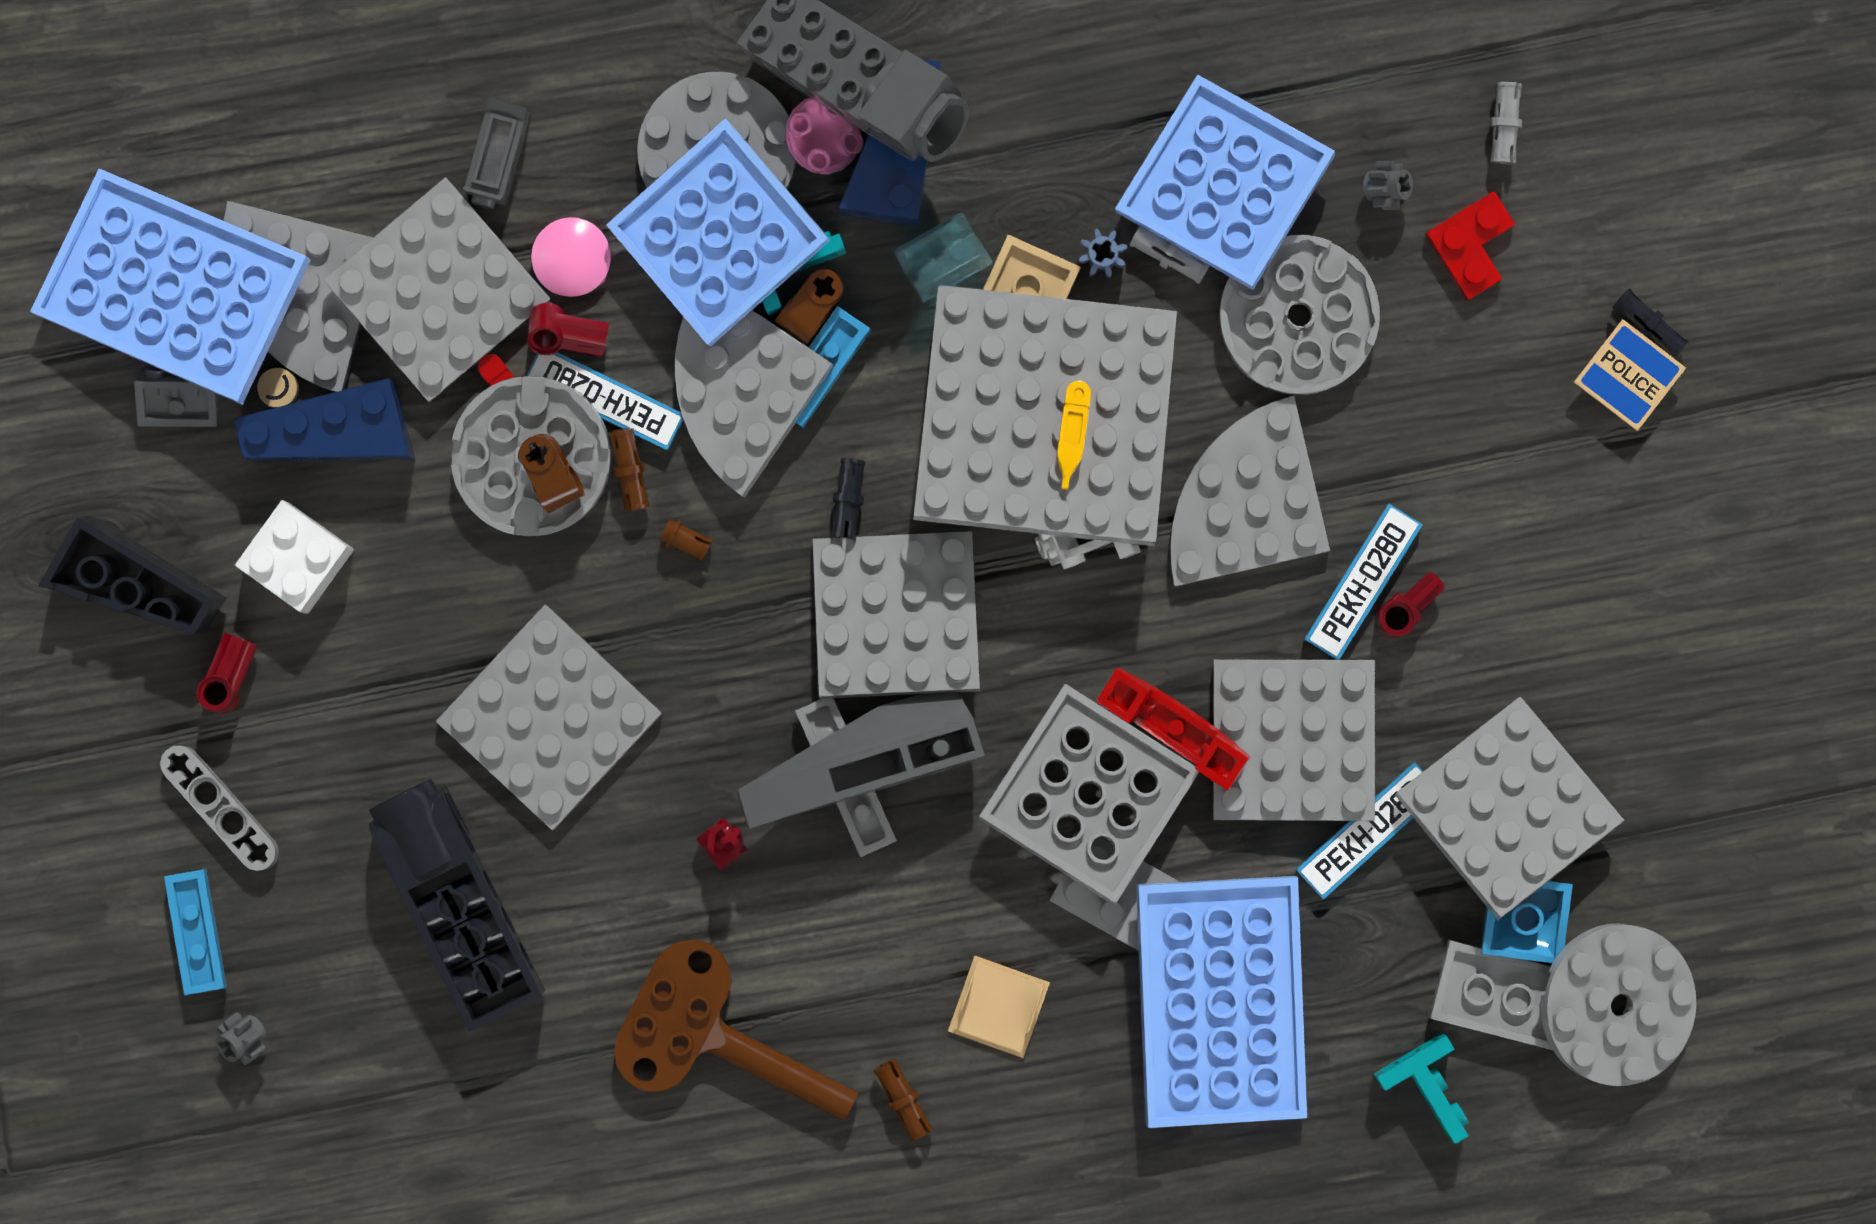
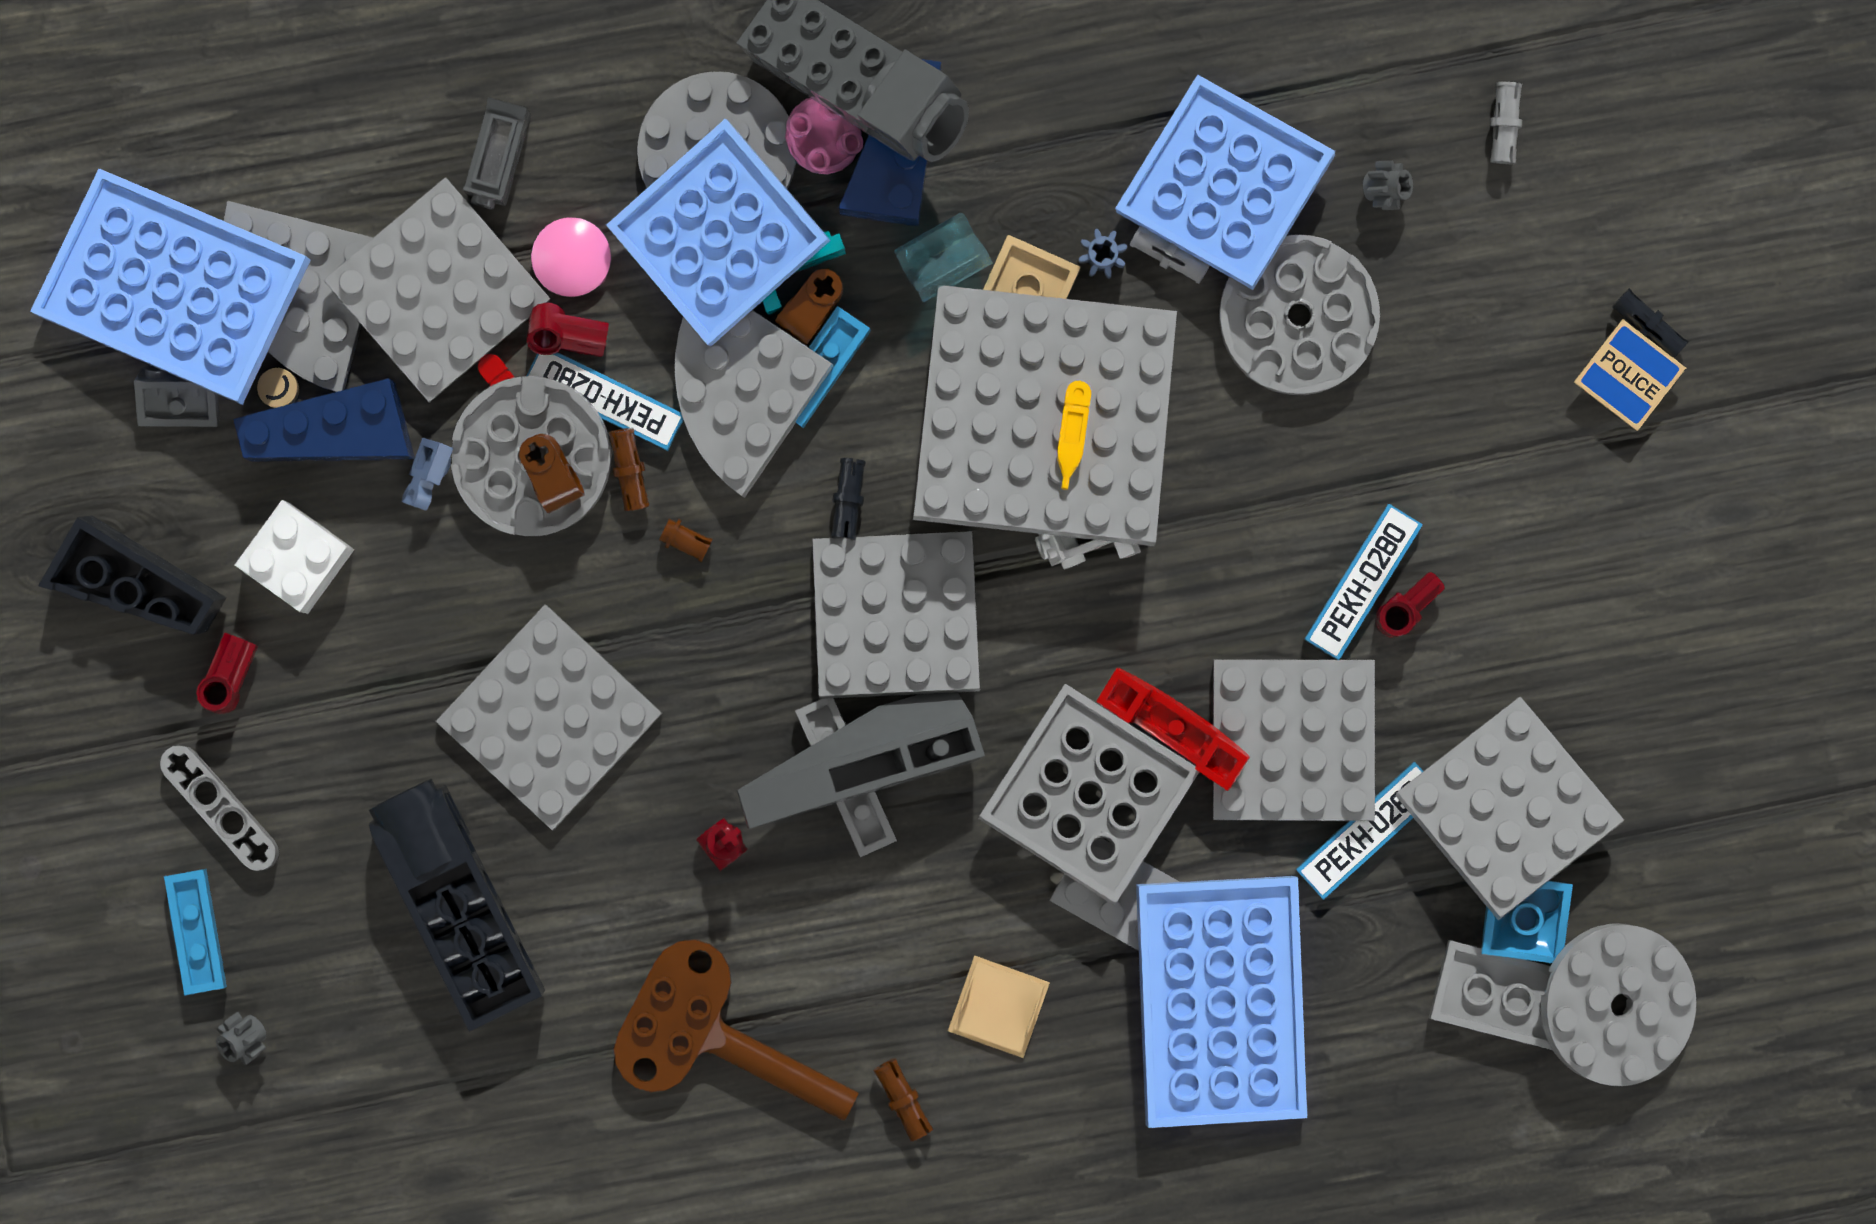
(428, 468): none -> sand blue plate
(1248, 500): light grey plate -> none
(1429, 1083): teal bracket -> none
(1460, 244): red plate -> none

